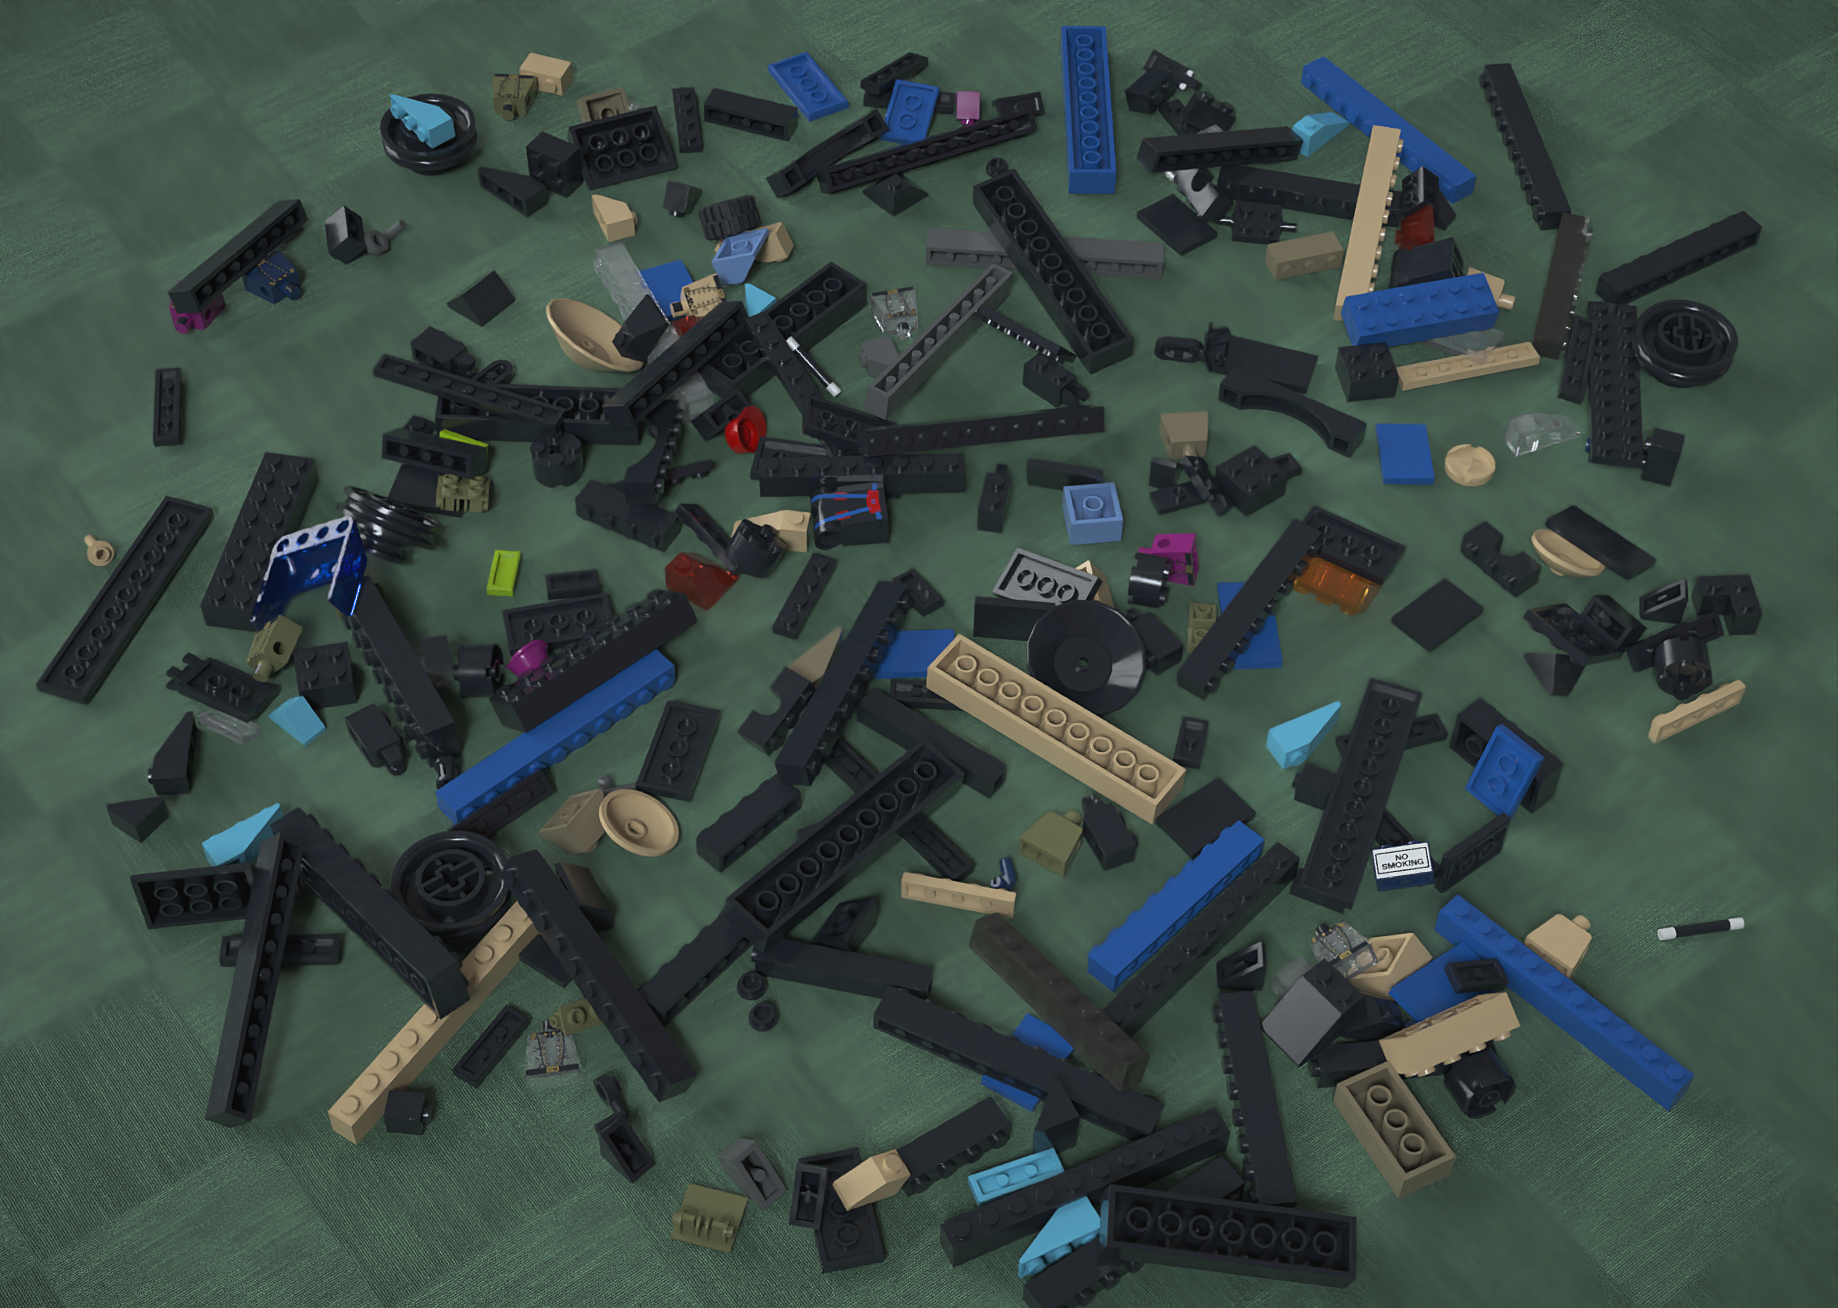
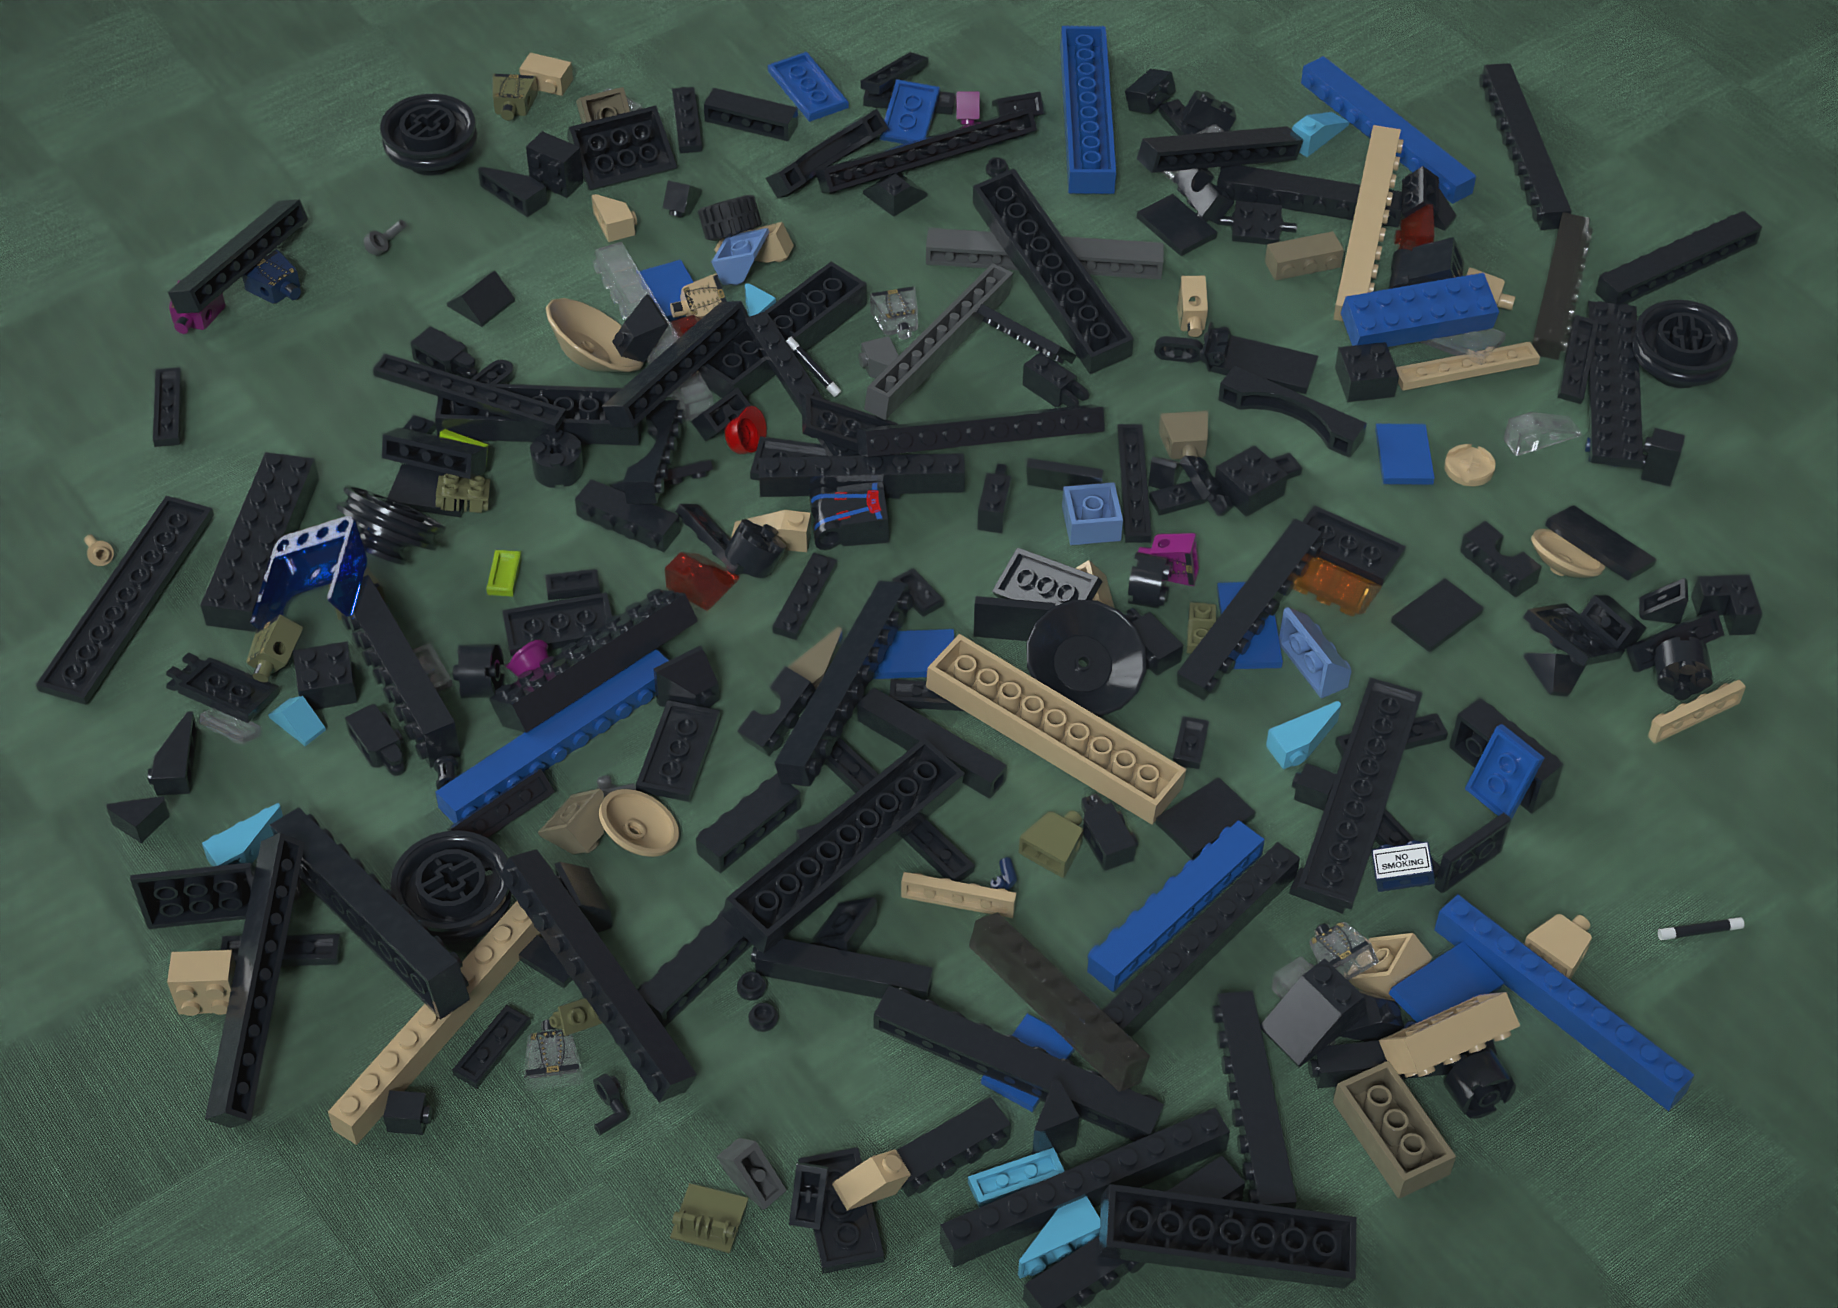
(201, 981): none -> tan brick
(345, 235): black brick -> none
(424, 119): medium azure slope -> none
(436, 653): black slope -> none
(624, 1150): black slope -> none
(687, 680): none -> black slope
(1133, 483): none -> black plate
(1181, 74): black hinge -> none
(1192, 314): none -> tan torso
(1243, 969): black slope -> none
(1313, 653): none -> medium blue slope
(1476, 976): black plate -> none

